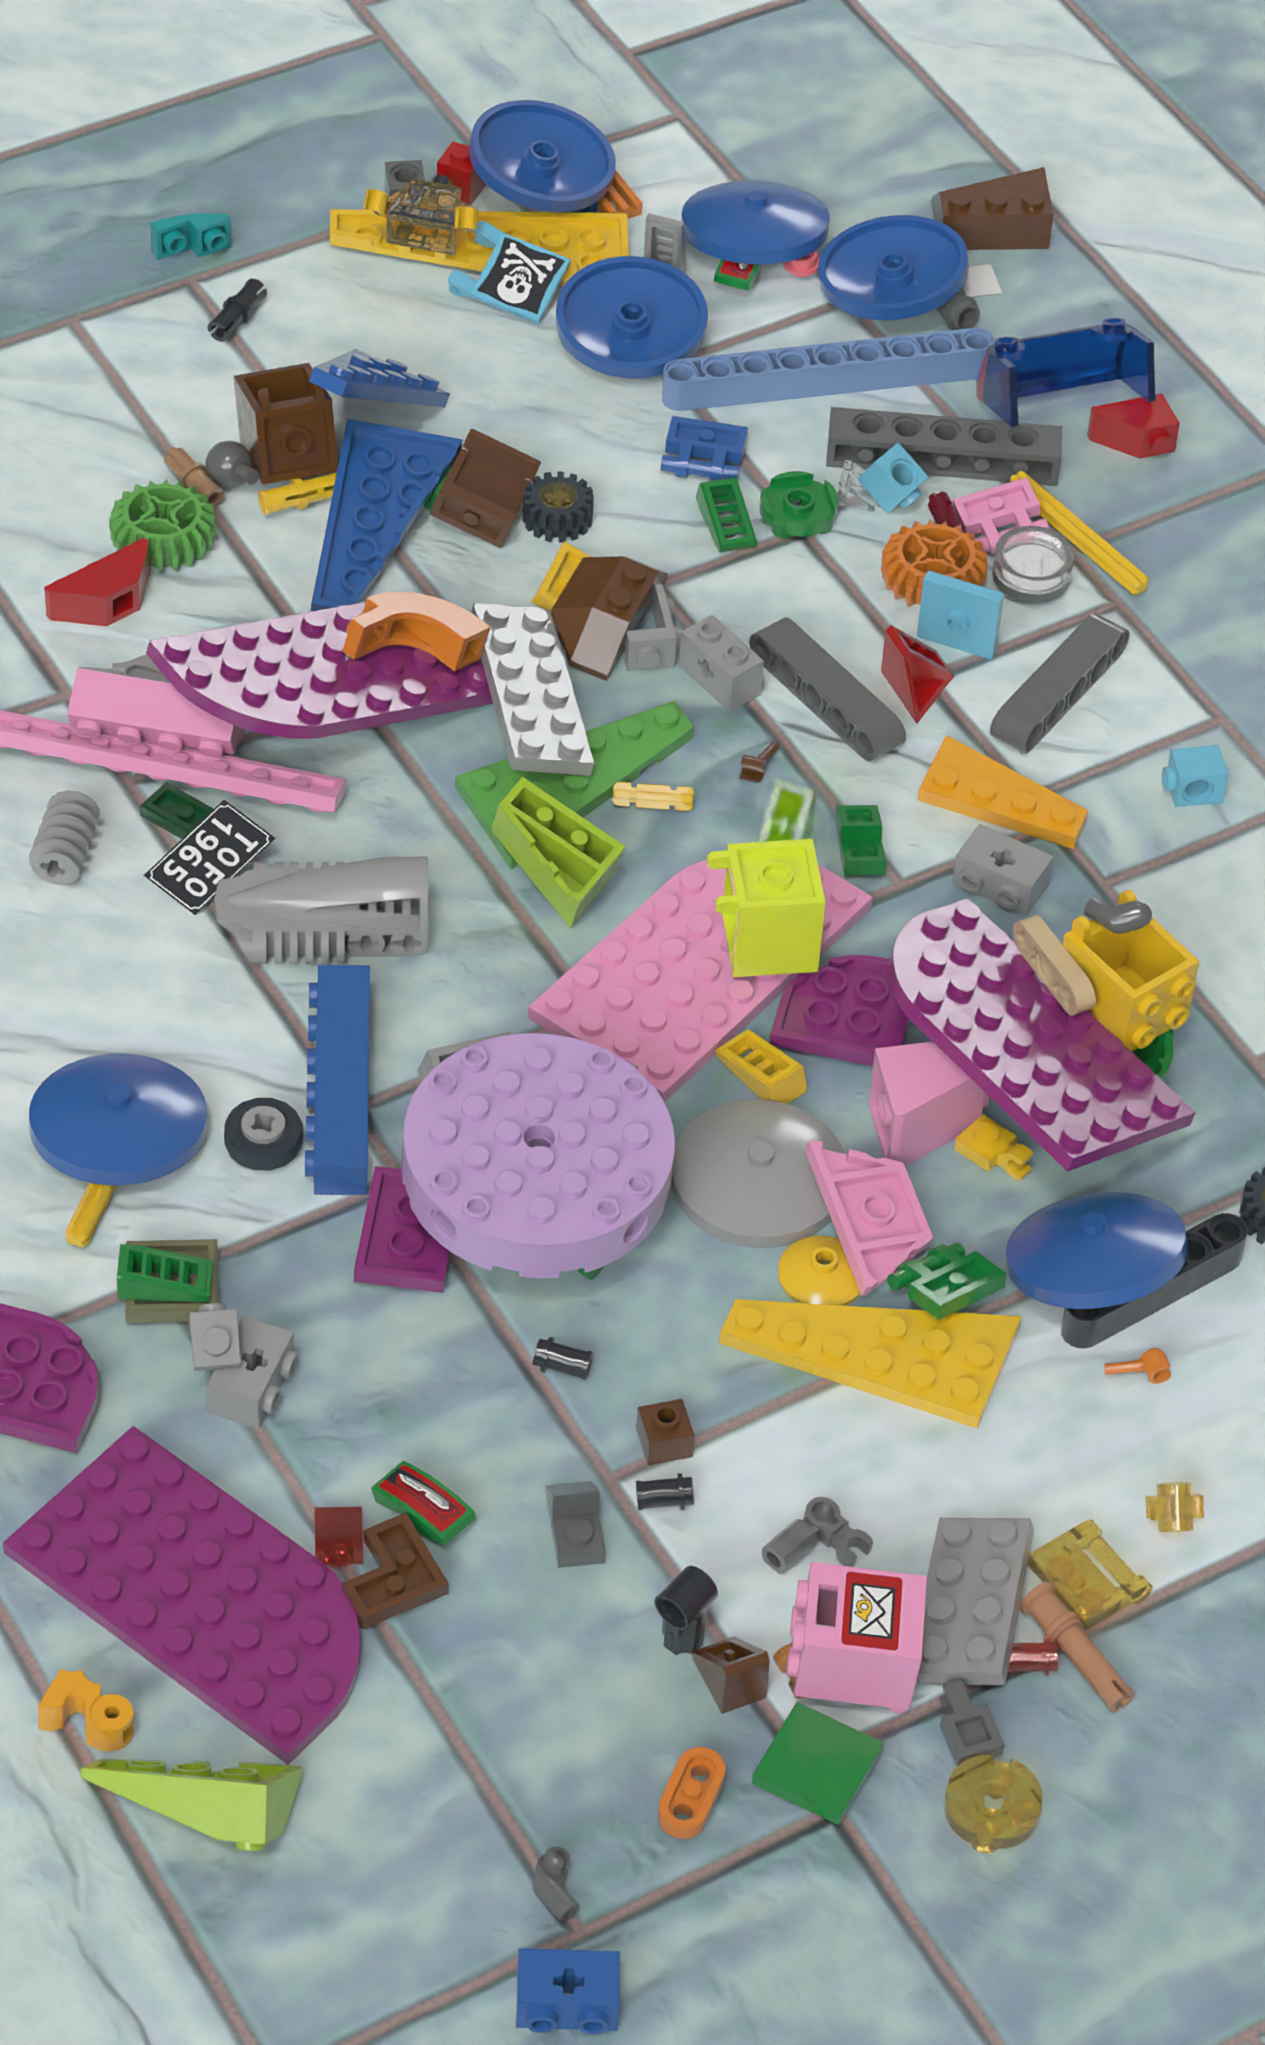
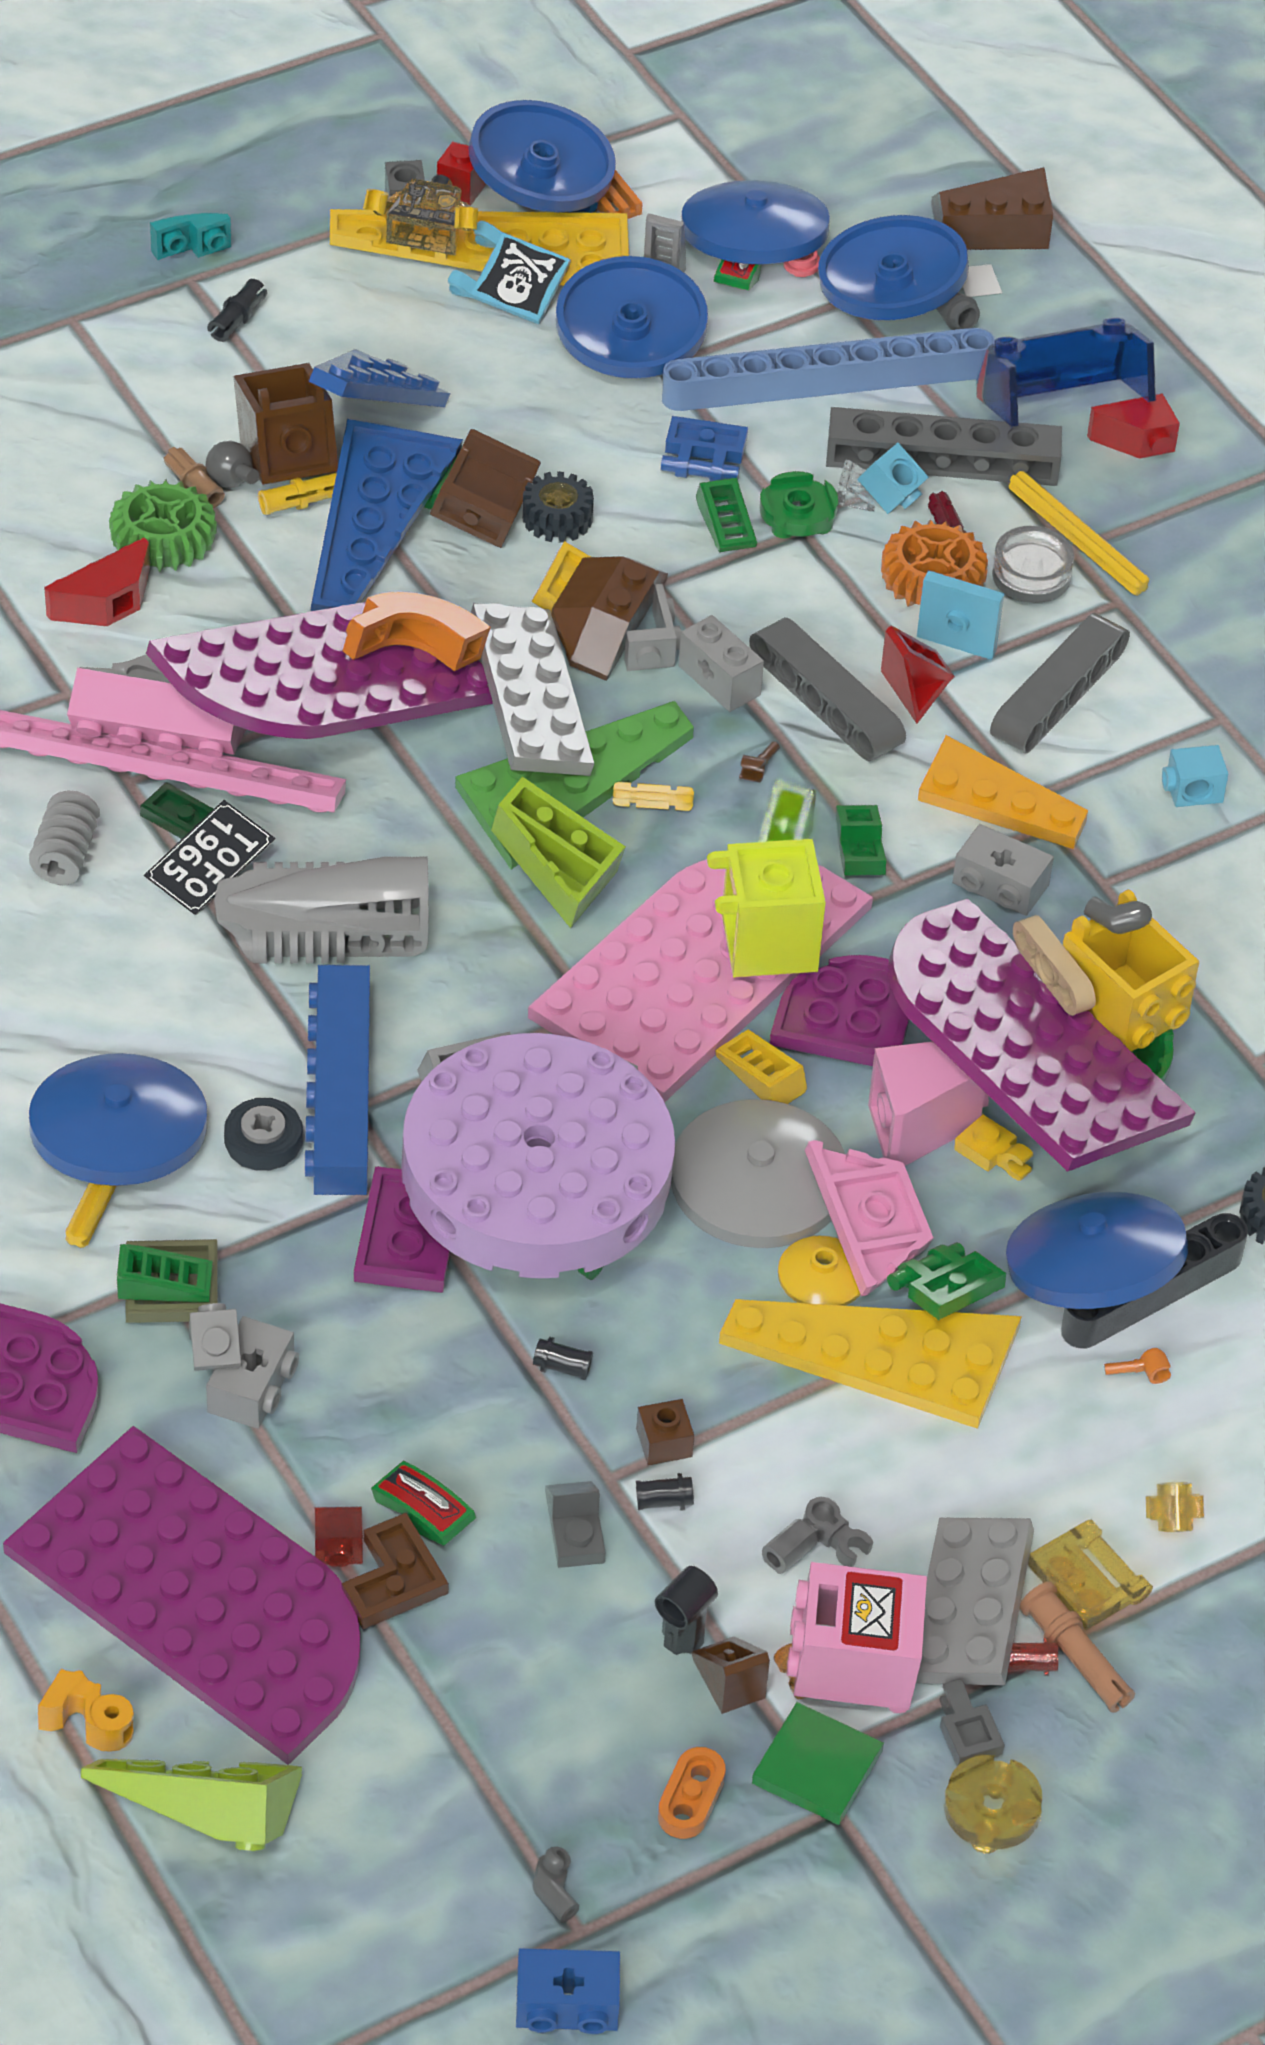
(998, 507): bright pink plate -> none

